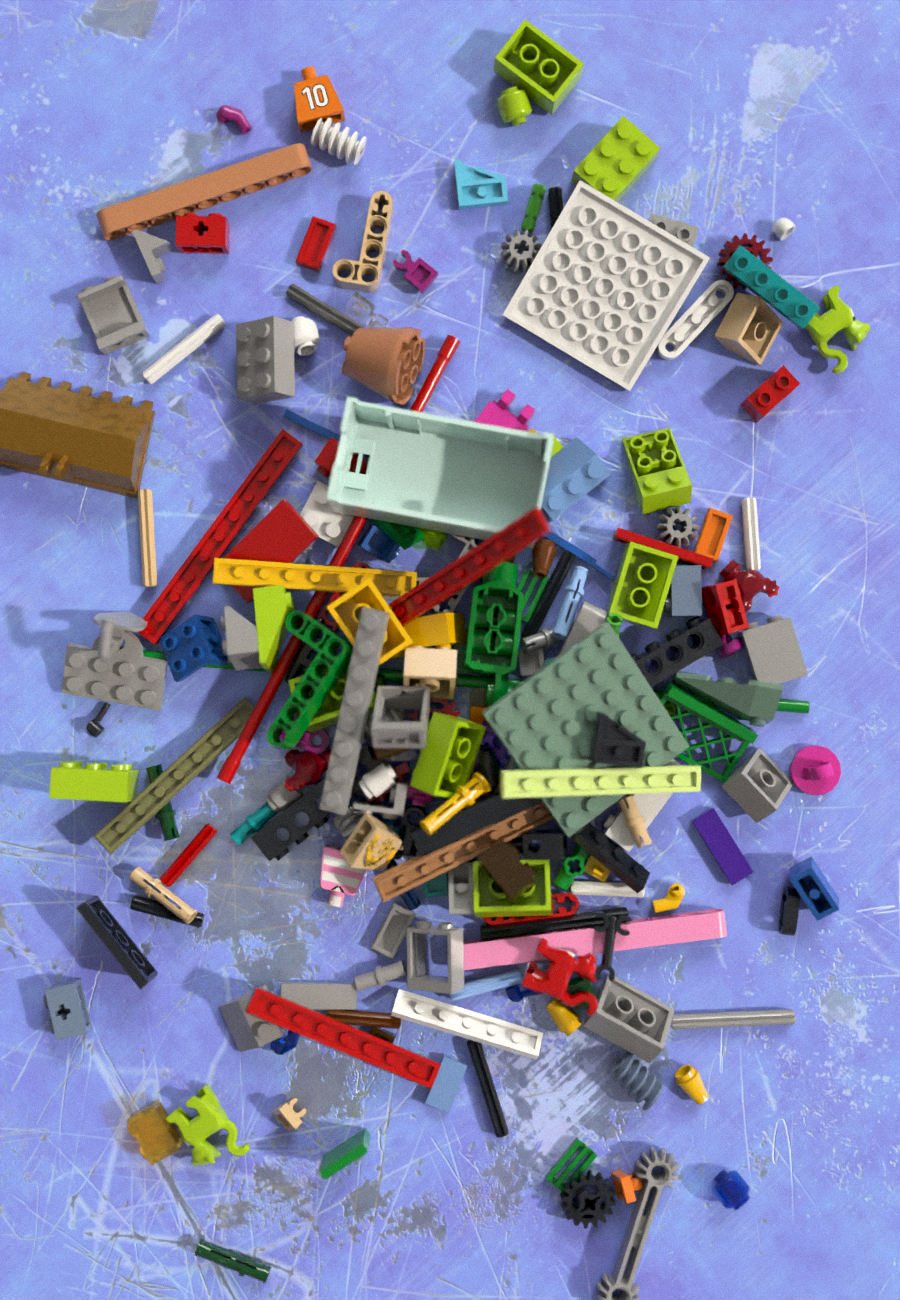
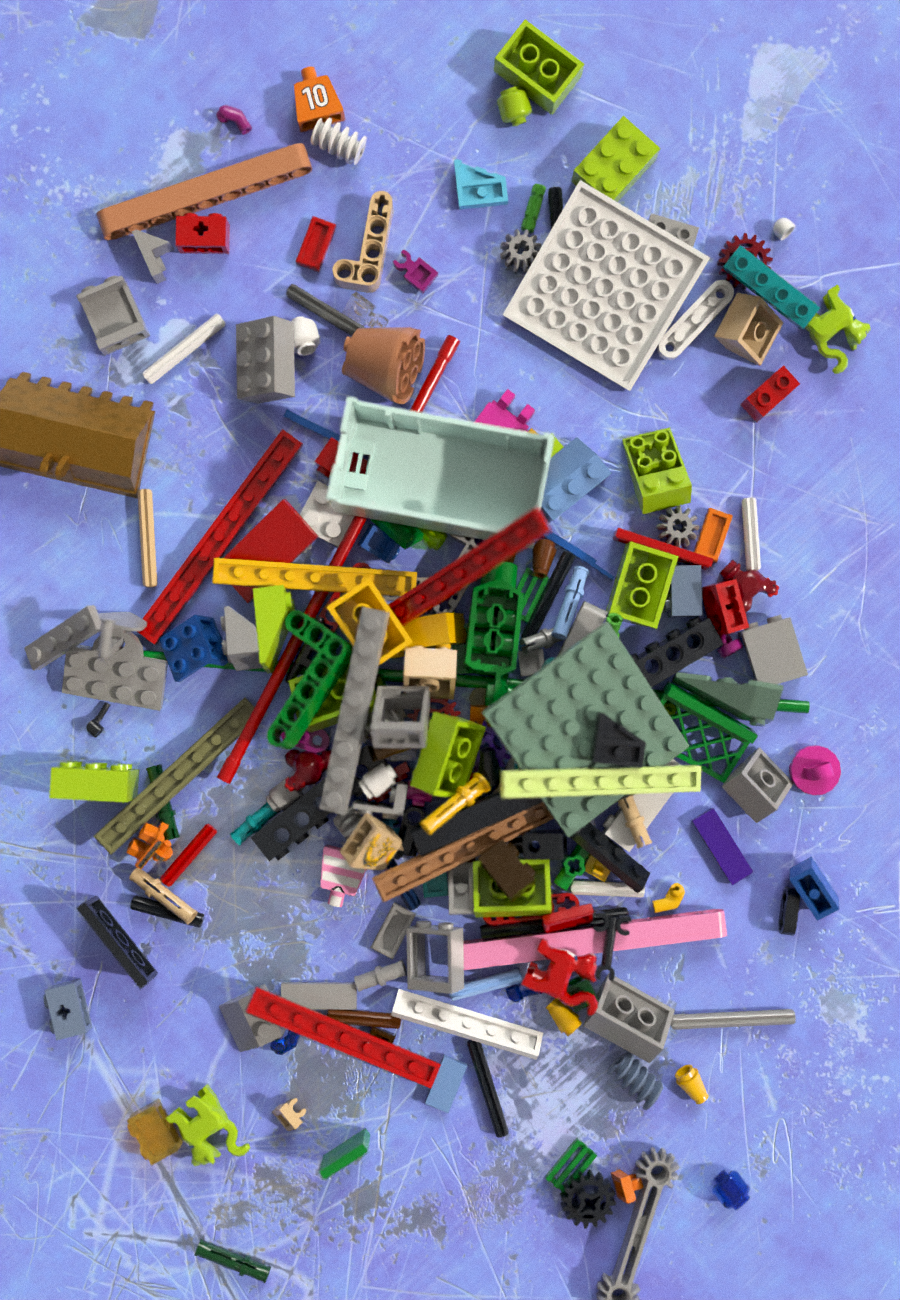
(63, 637): none -> light grey plate
(153, 847): none -> orange hips
(567, 918): none -> red tile

